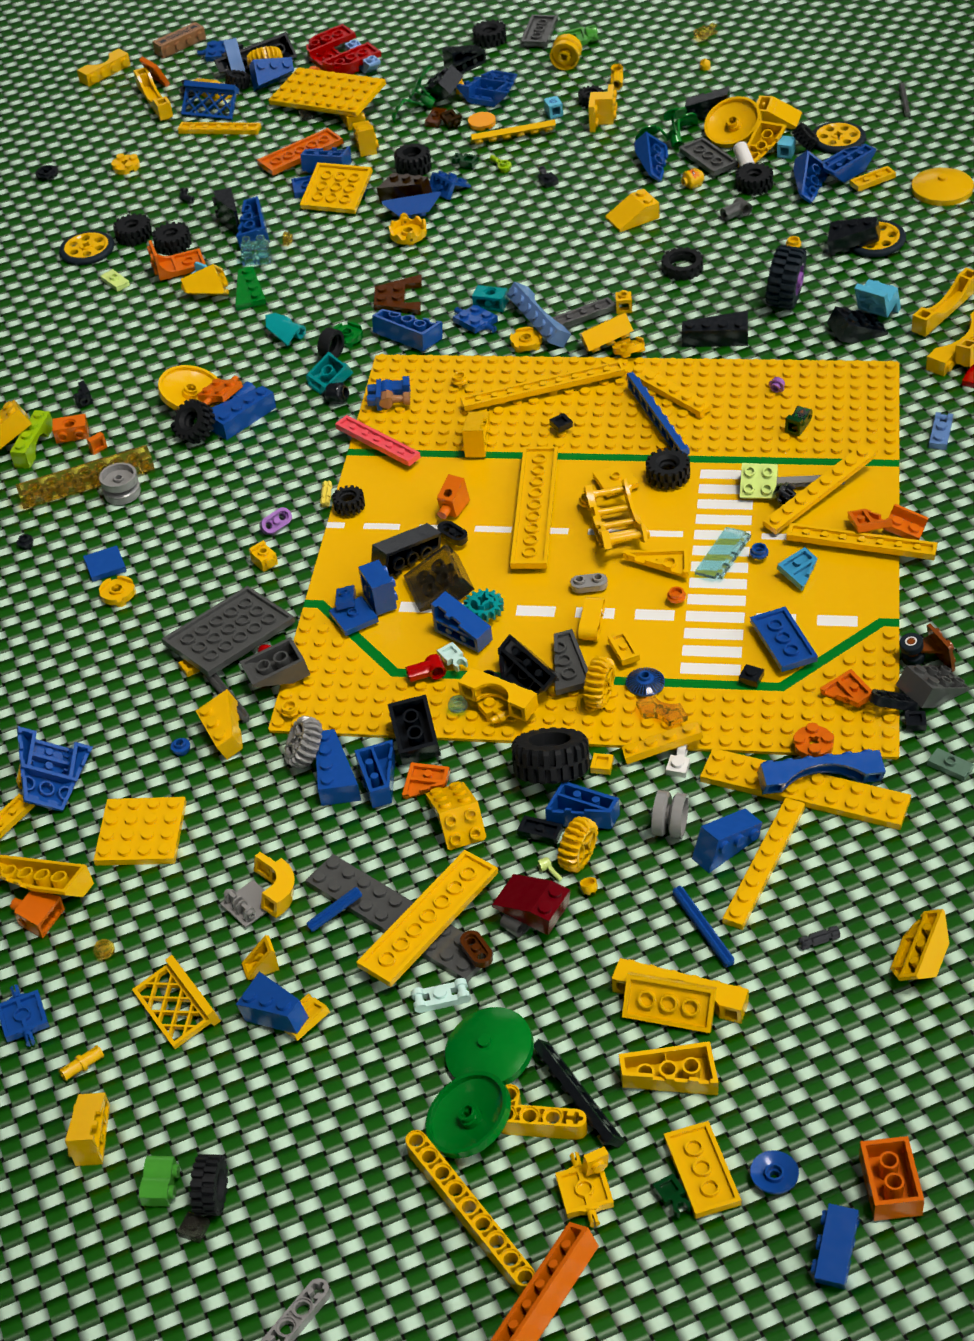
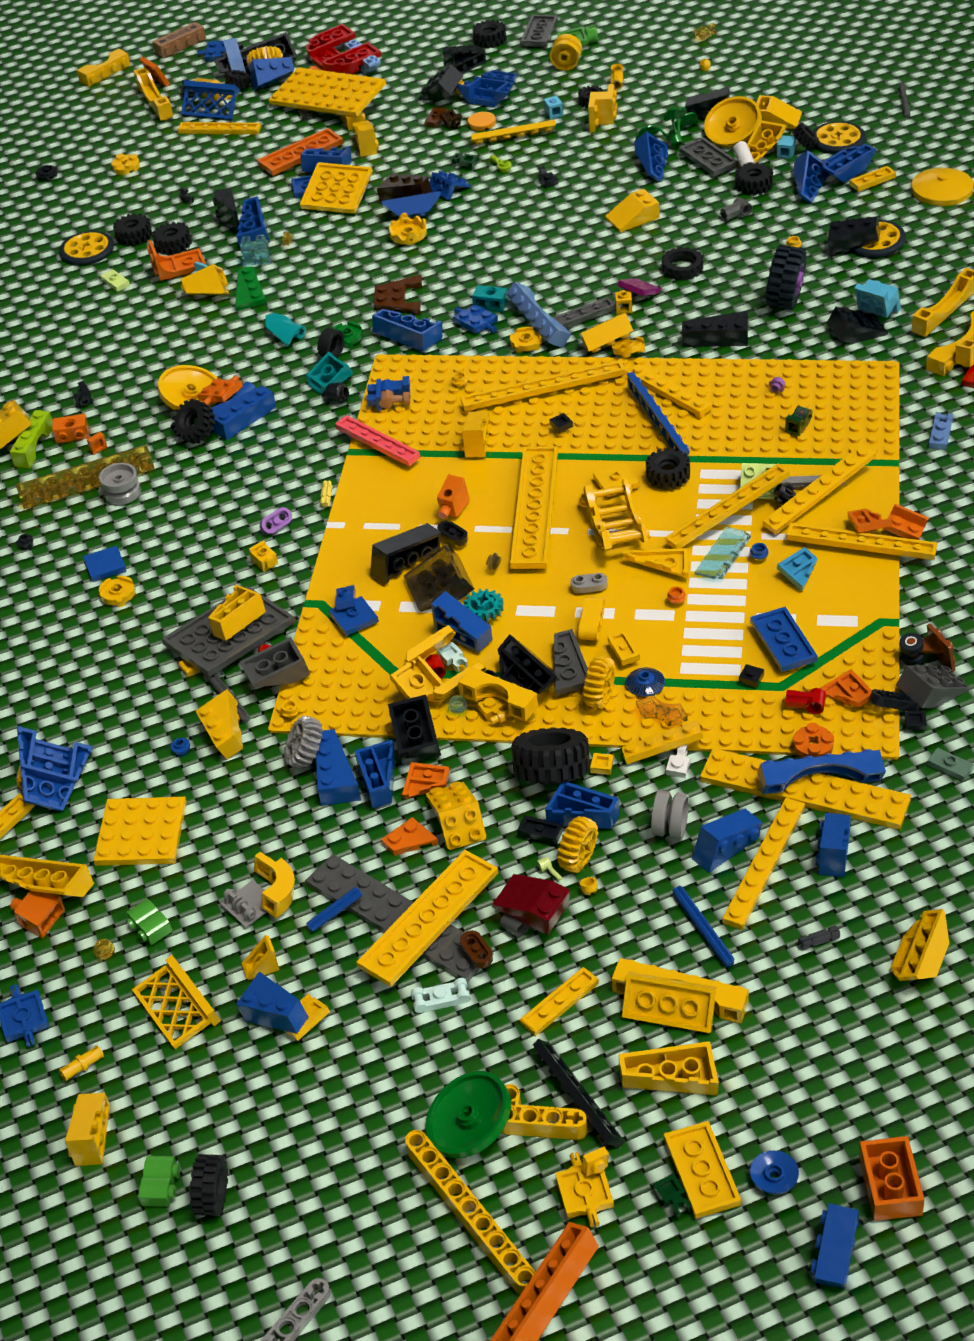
(148, 922): none -> bright green brick
(193, 1227): clear smoke plate -> none
(236, 612): none -> yellow wedge
(343, 505): black tyre -> none
(378, 587): blue brick -> none
(408, 838): none -> orange wing
(412, 159): black tyre -> none
(417, 676): none -> yellow plate
(426, 99): green plant -> none
(491, 1042): green dish -> none
(493, 561): none -> clear smoke plate
(559, 1001): none -> yellow tile
(639, 287): none -> magenta tile
(692, 178): yellow head -> none
(727, 506): none -> yellow plate
(812, 701): none -> red piece
(833, 845): none -> blue wedge

